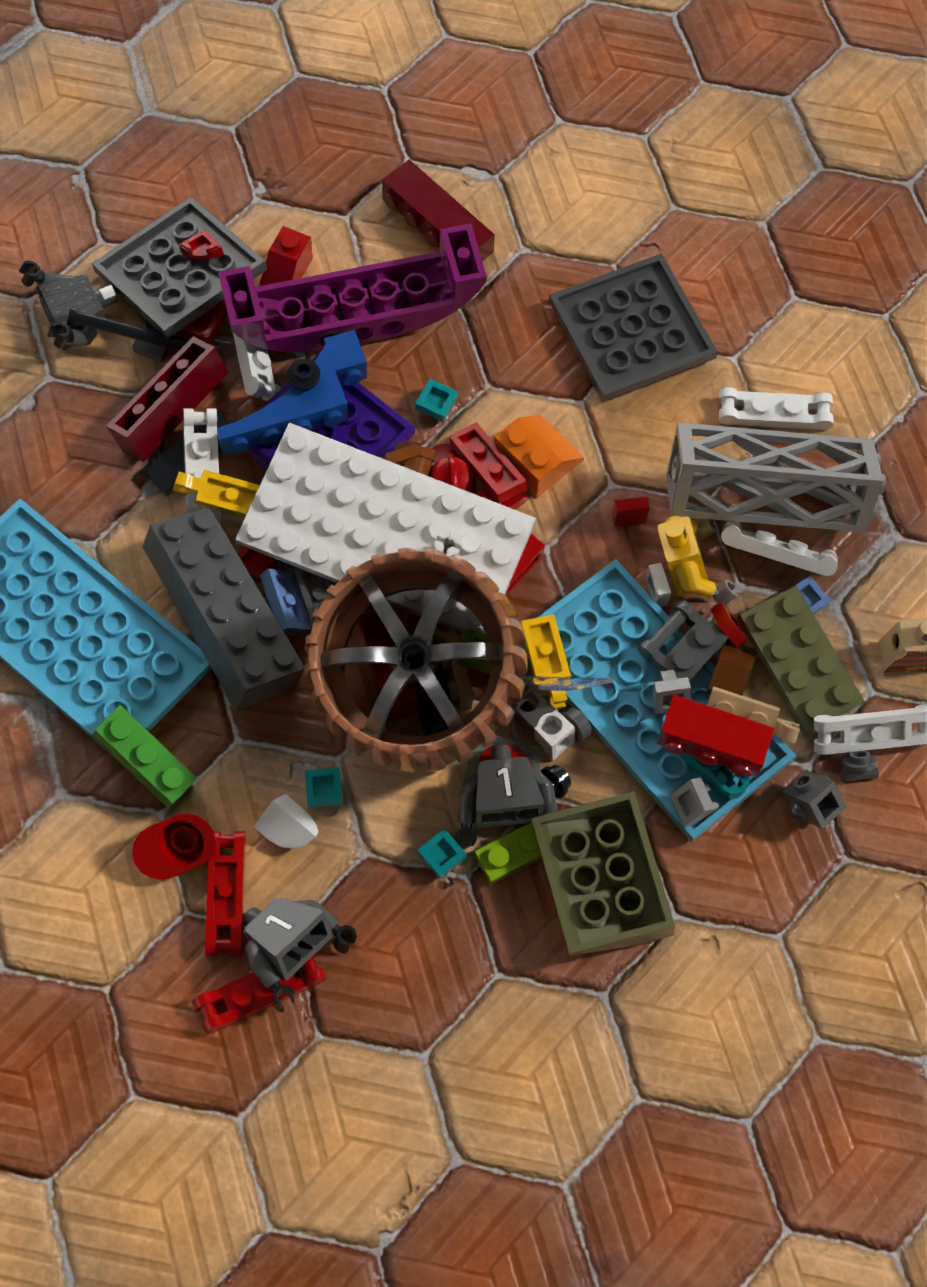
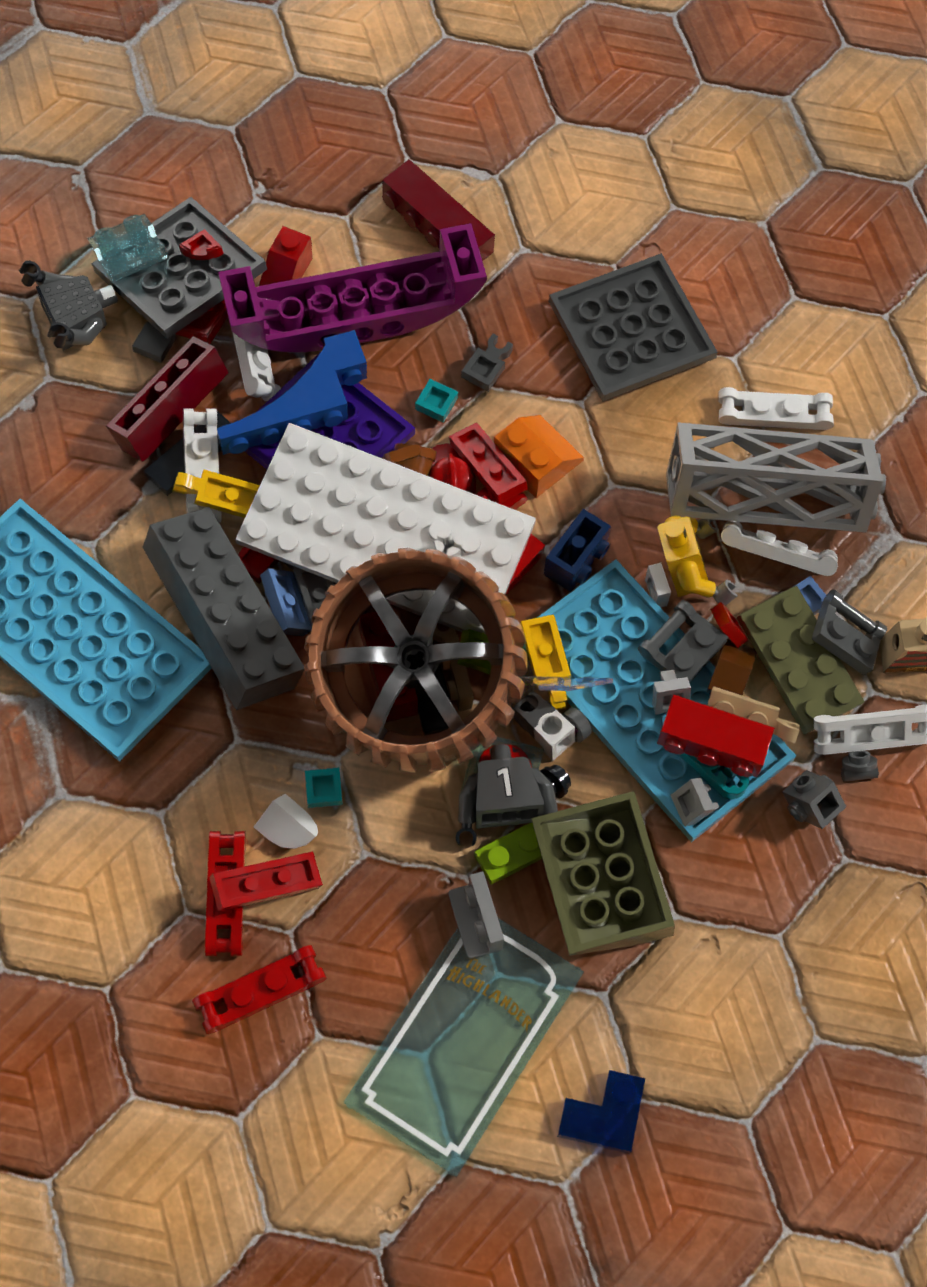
(127, 247): none -> clear light blue slope
(127, 330): black bar -> none
(143, 756): bright green brick -> none
(173, 846): red piece -> none
(265, 881): none -> red plate
(286, 938): dark grey torso -> none
(303, 382): black plate -> none
(441, 853): teal plate -> none
(463, 1045): none -> clear light blue piece
(476, 917): none -> light grey bracket
(486, 366): none -> dark grey plate
(576, 550): none -> dark blue brick
(606, 1125): none -> clear blue plate
(630, 511): red tile -> none
(845, 640): none -> dark grey plate

